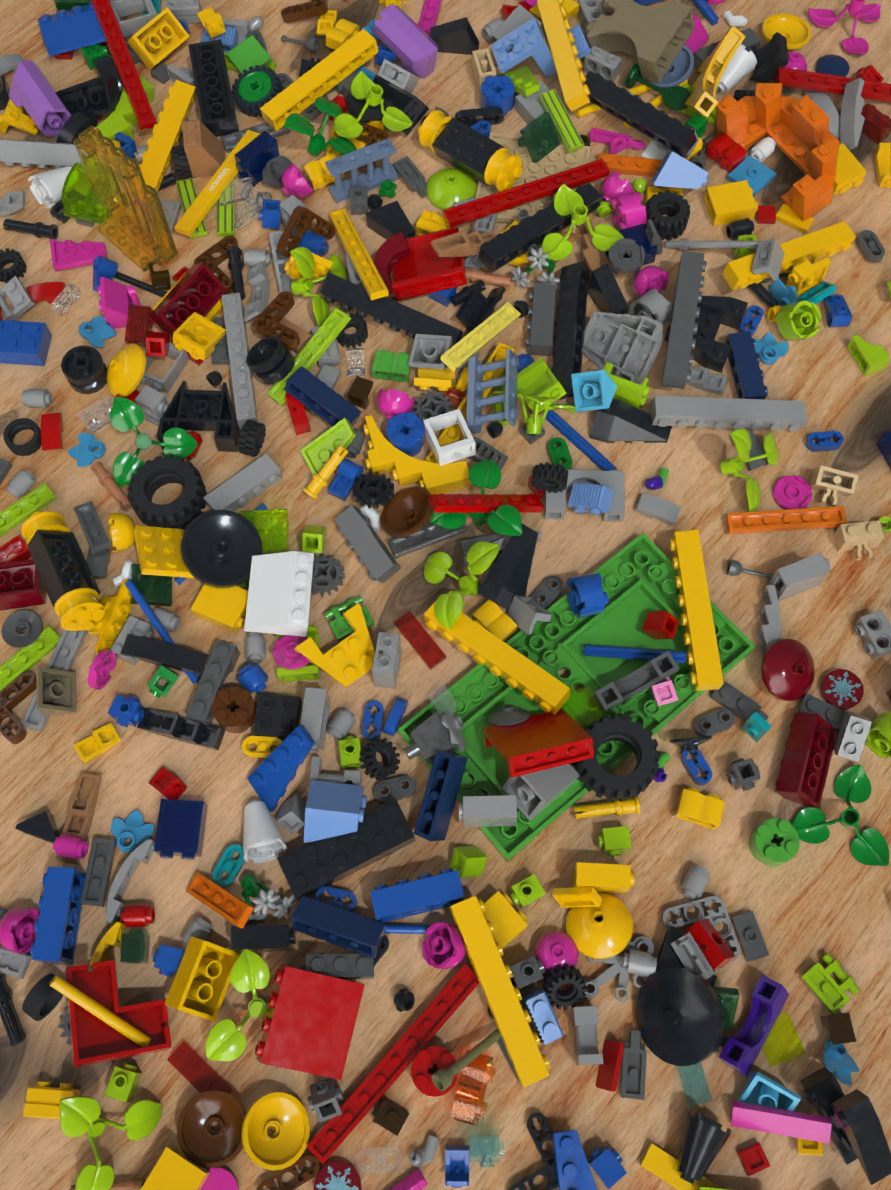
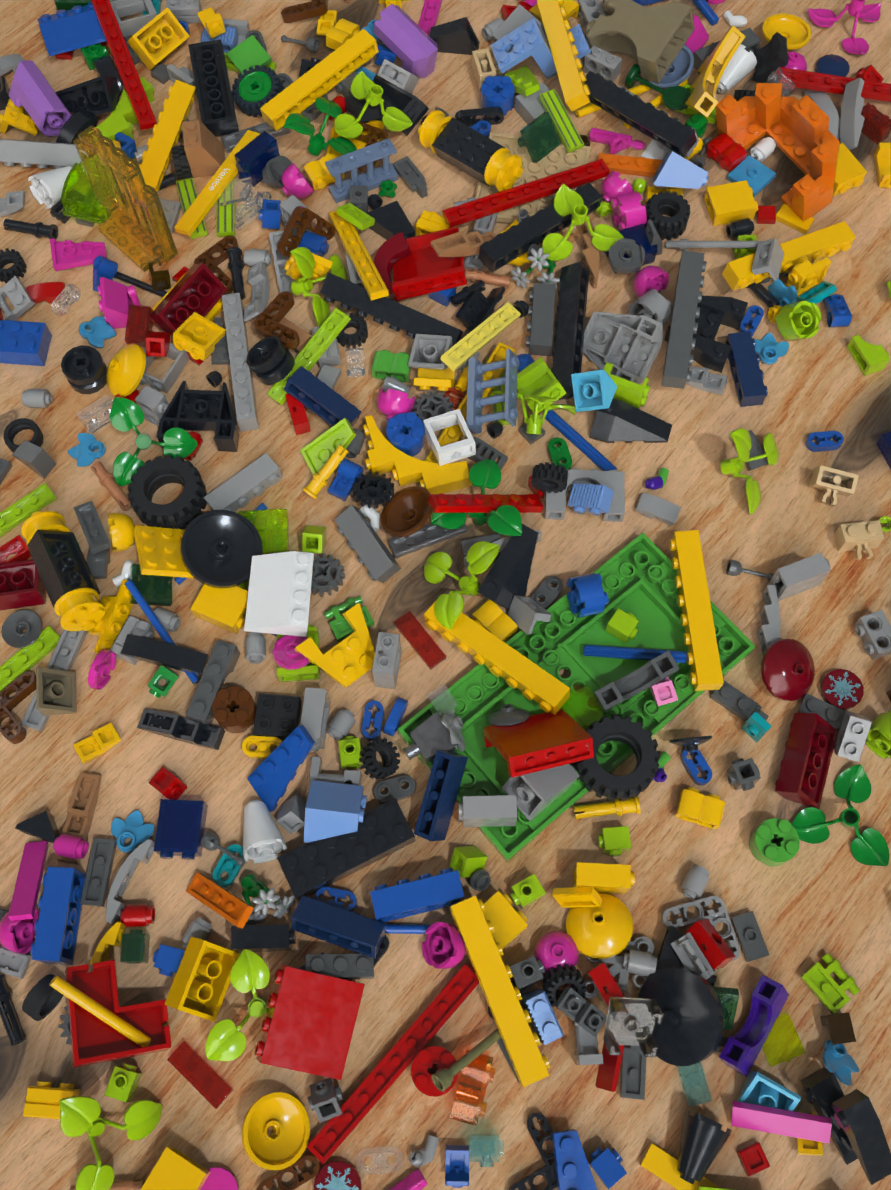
(20, 483): light grey brick -> none
(28, 881): none -> dark pink tile
(34, 458): none -> dark grey slope
(51, 431): red slope -> none
(126, 711): blue brick -> none
(198, 1137): reddish brown dish -> none
(212, 842): none -> dark grey hinge
(251, 438): black tyre -> none
(253, 678): blue head -> none
(255, 23): light grey arm -> none
(355, 216): none -> lime plate
(359, 392): dark brown panel -> none
(389, 1116): dark brown bracket -> none
(395, 384): none -> light grey cone
(404, 1000): black plate -> none
(450, 186): lime dish -> none
(480, 880): none -> dark grey plate
(581, 1011): none -> dark grey slope
(604, 979): none -> red piece
(606, 292): black slope -> none
(623, 626): none -> lime brick
(632, 1023): none -> clear smoke panel
(660, 625): red brick -> none
(715, 722): dark grey plate -> none
(728, 413): light grey brick -> none
(778, 77): none -> clear bracket
(785, 520): orange plate -> none
(792, 492): dark pink tile -> none
(872, 247): dark grey plate -> none

